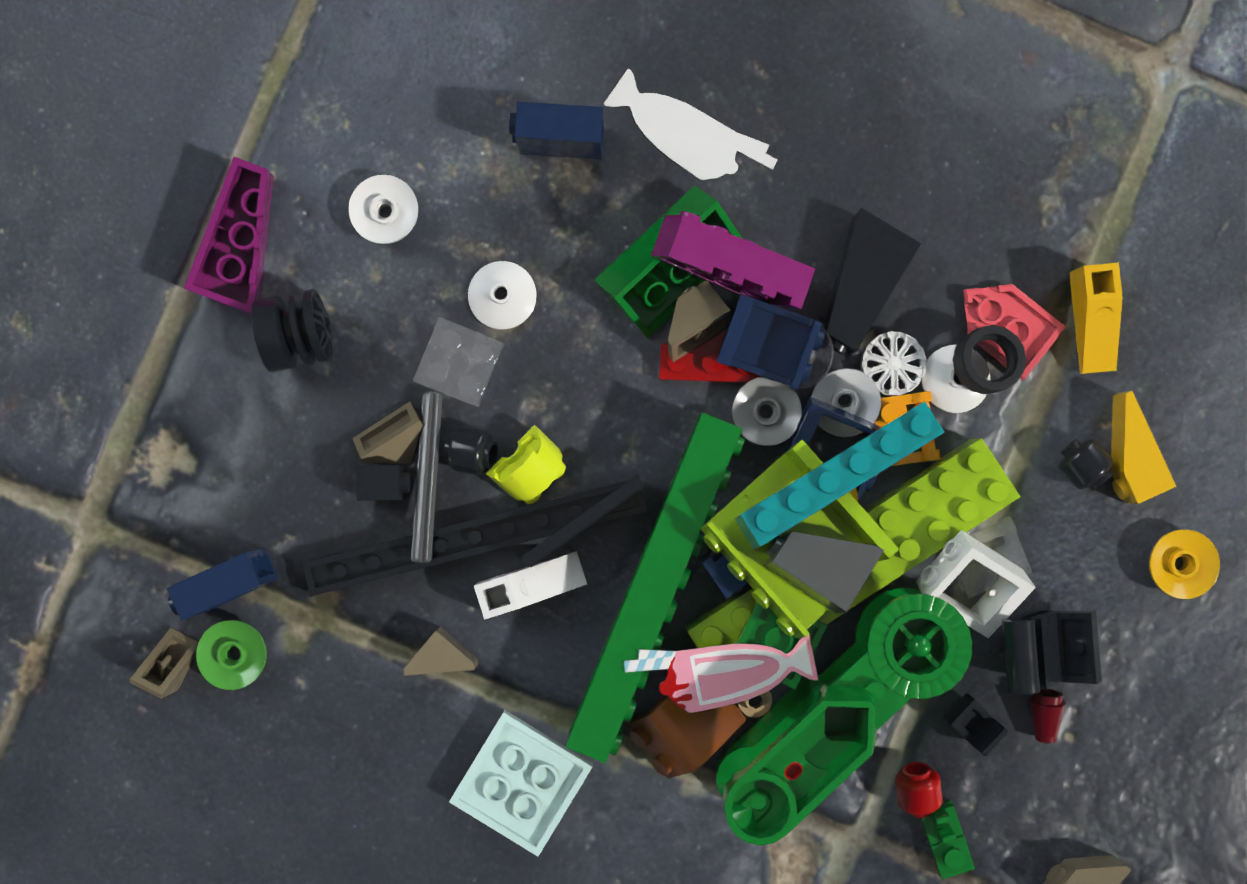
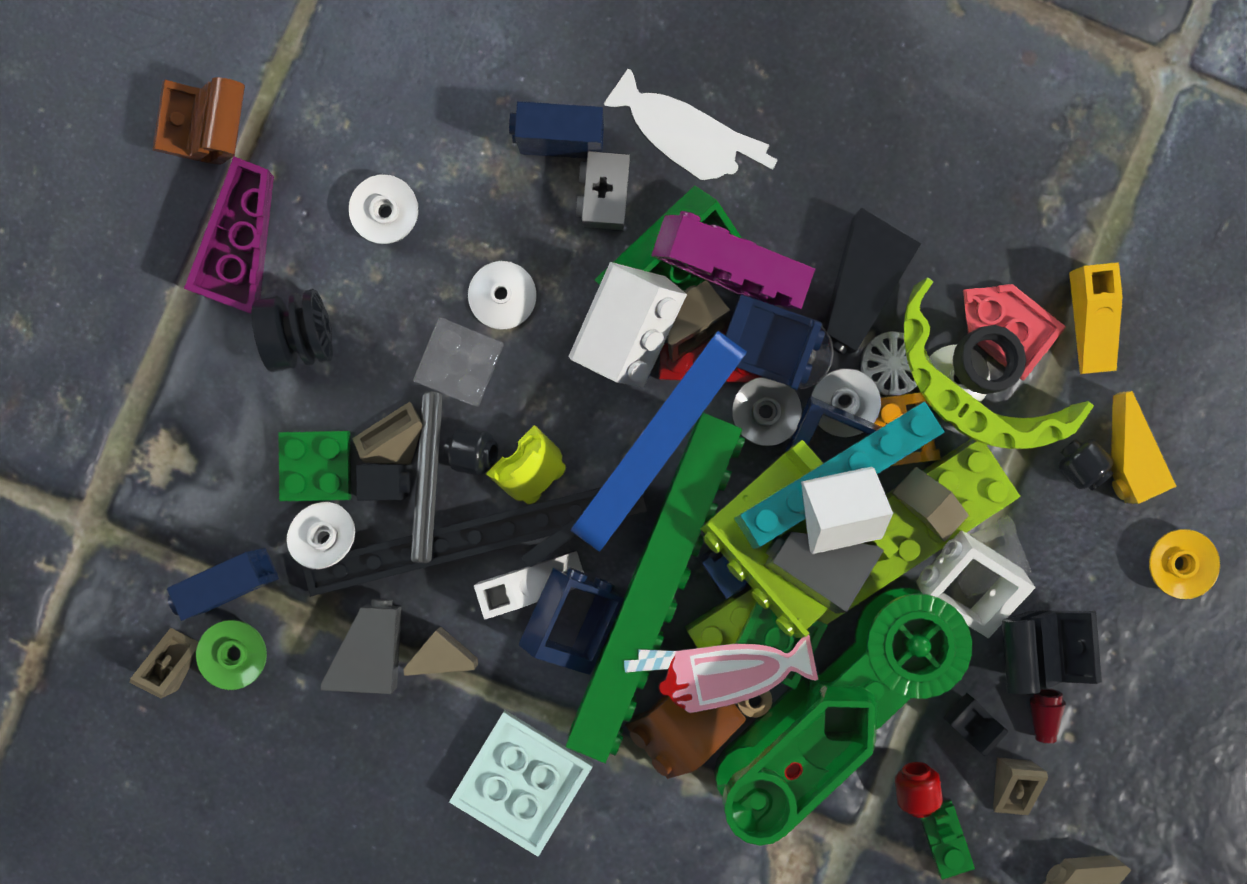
(199, 121): none -> dark orange piece
(311, 526): none -> white dish
(314, 466): none -> green plate
(369, 652): none -> dark grey slope
(593, 631): none -> dark blue window
(607, 170): none -> light grey brick
(627, 324): none -> white slope
(658, 441): none -> blue beam
(845, 509): none -> white slope
(931, 503): none -> dark tan slope
(966, 412): none -> lime windscreen
(1017, 785): none -> dark tan slope

